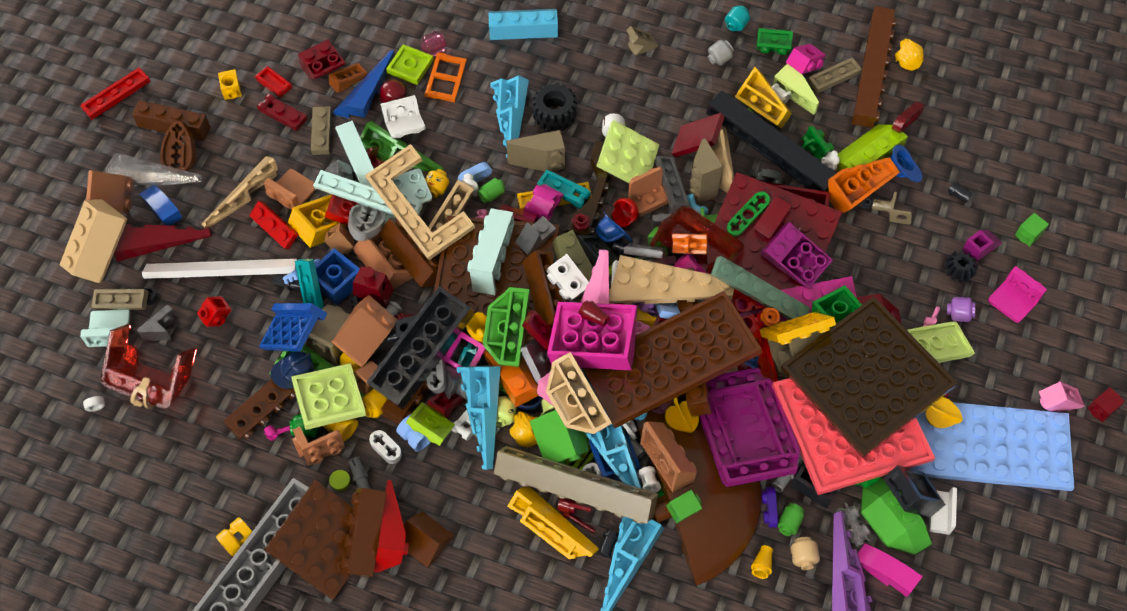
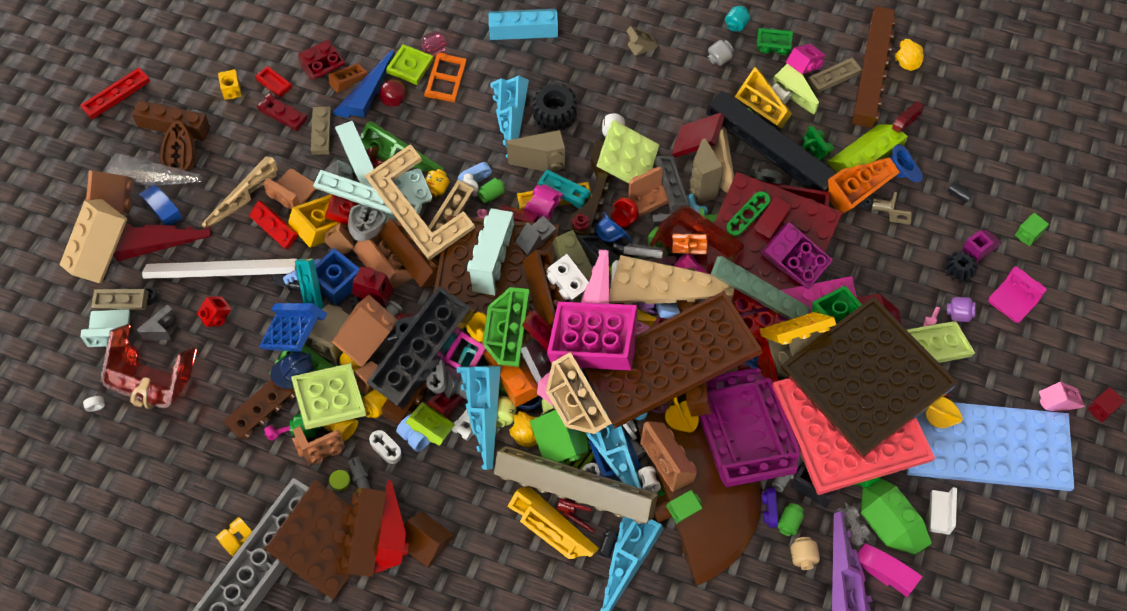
(402, 117): white bracket -> none
(591, 312): dark red cone -> none
(763, 563): yellow cone -> none
(774, 316): orange plate -> none
(831, 160): white plant -> none
(913, 486): black window -> none

